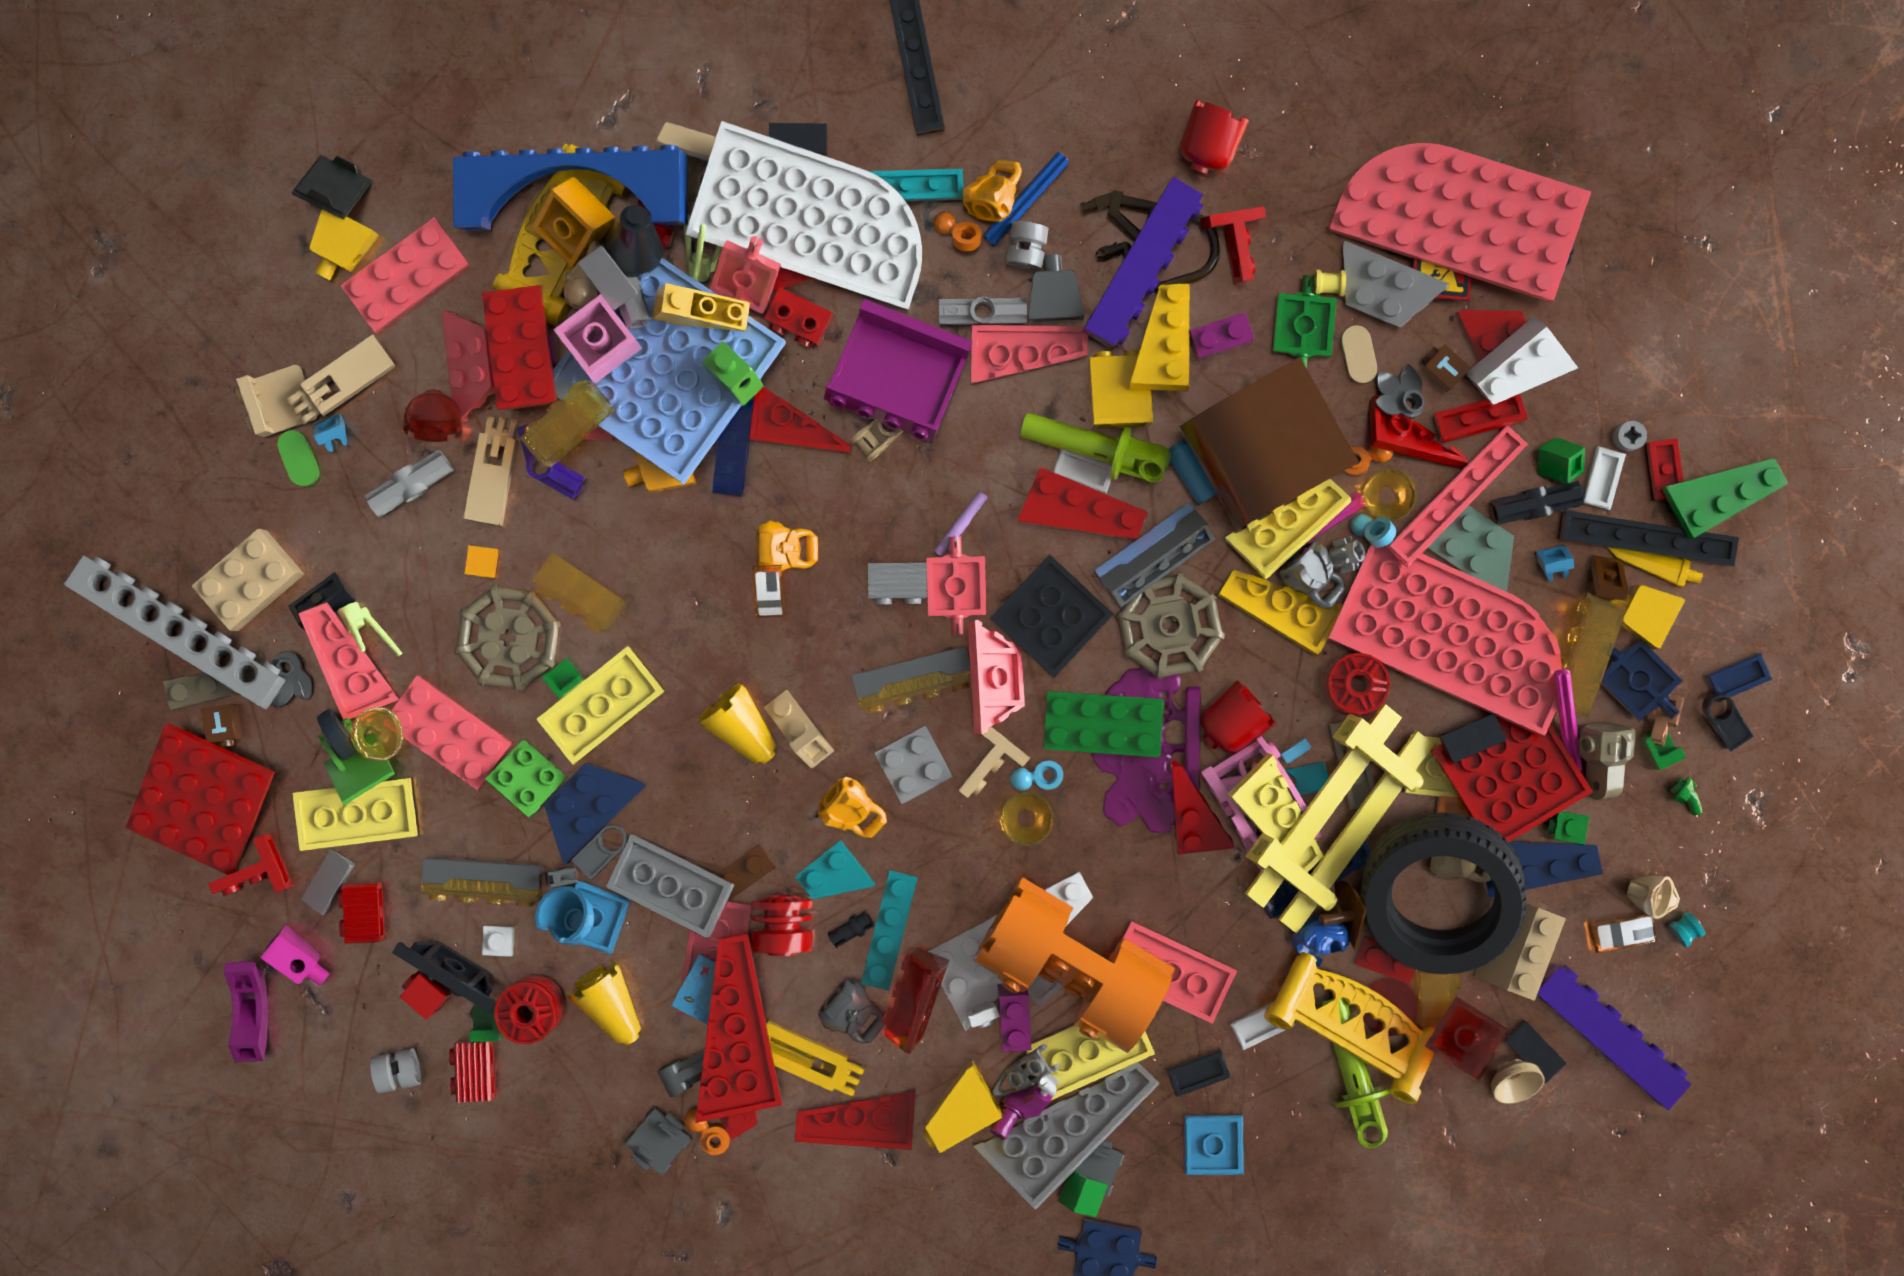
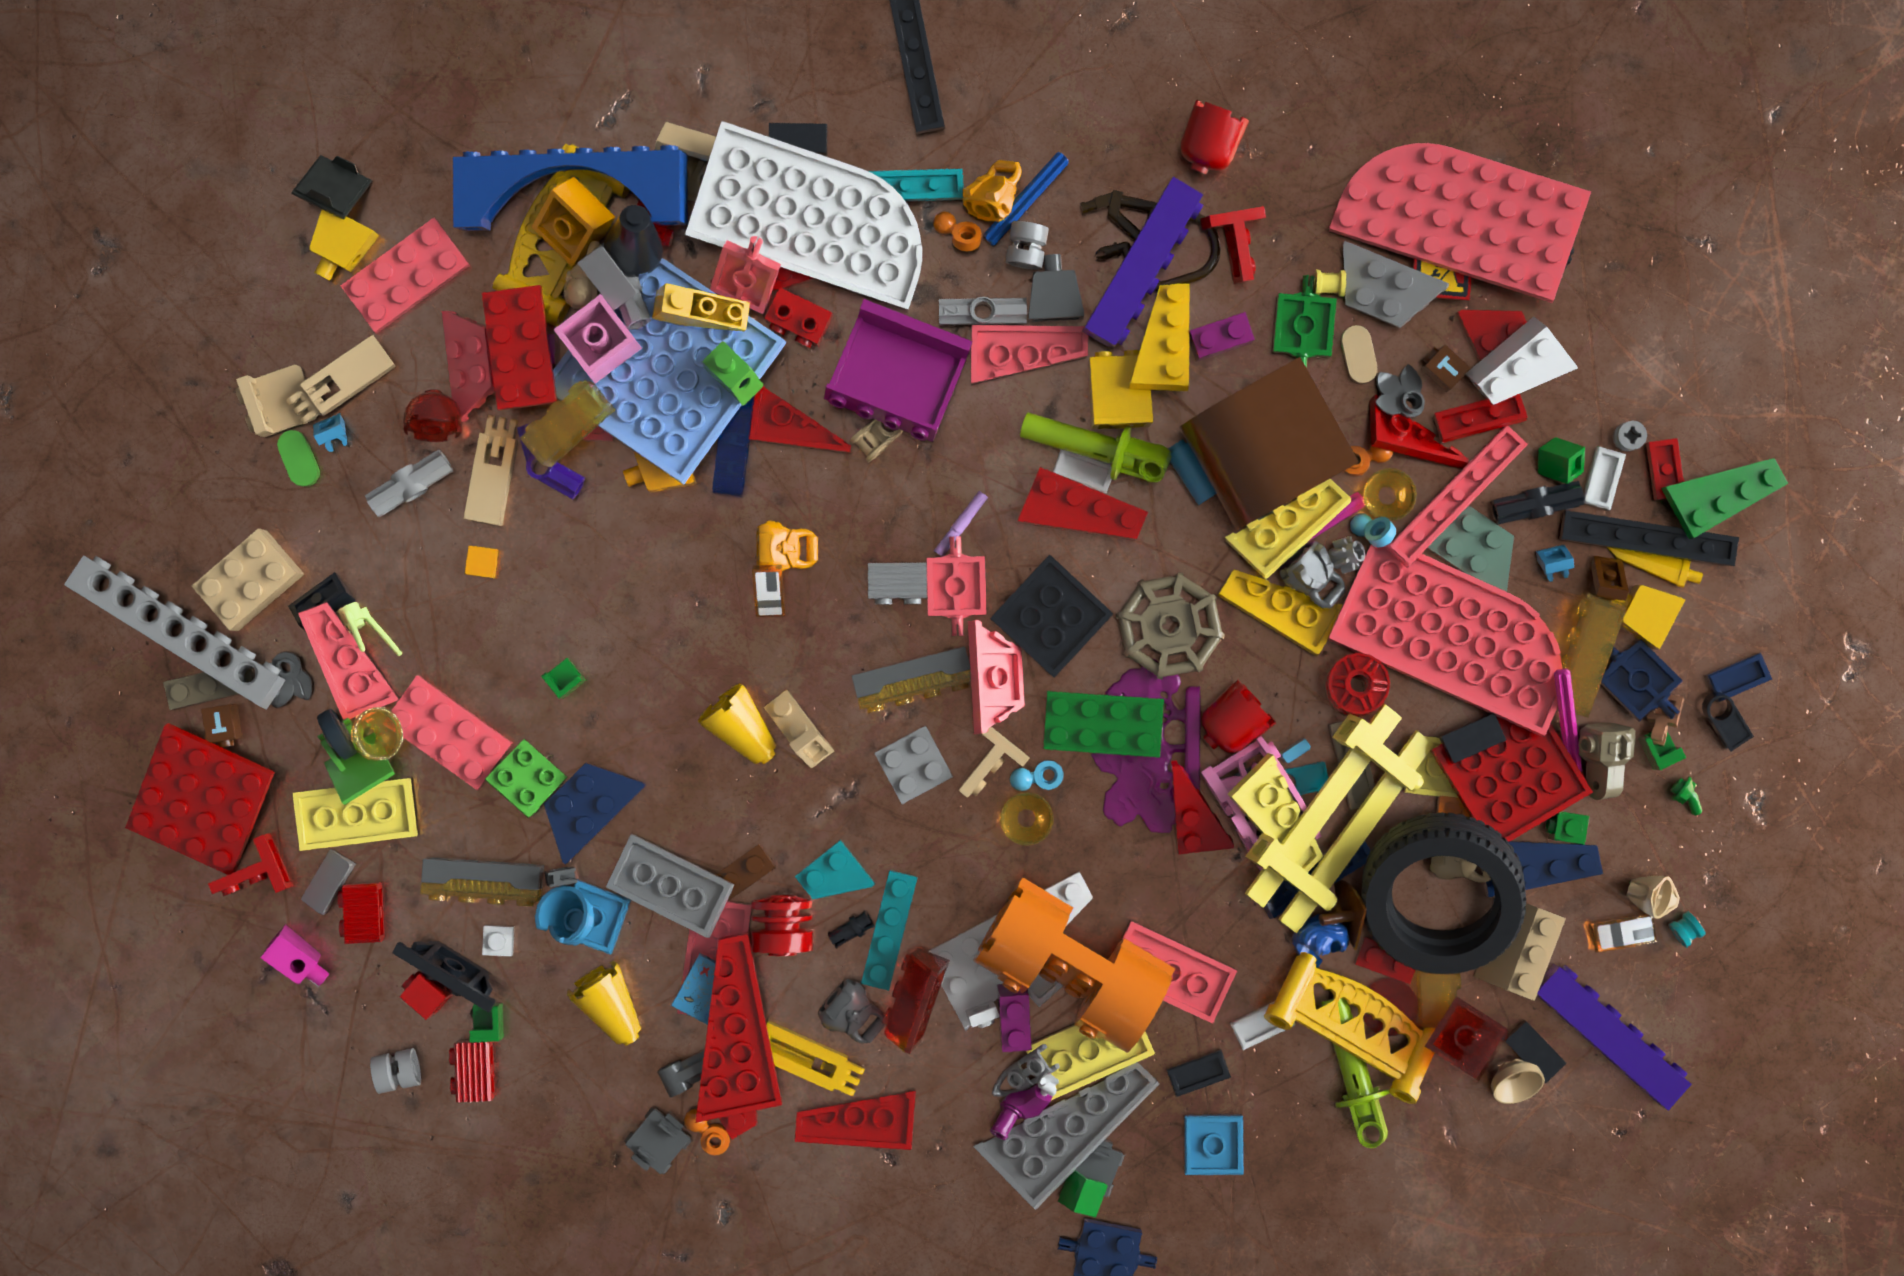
(250, 1011): magenta arch -> none
(496, 624): dark tan plate -> none
(515, 1018): red wheel -> none
(579, 593): clear yellow brick -> none
(596, 855): dark grey piece -> none
(600, 705): light yellow plate -> none
(698, 263): yellowish green plant -> none
(847, 806): light orange piece -> none
(961, 1110): yellow slope -> none
(1155, 554): dark grey piece -> none

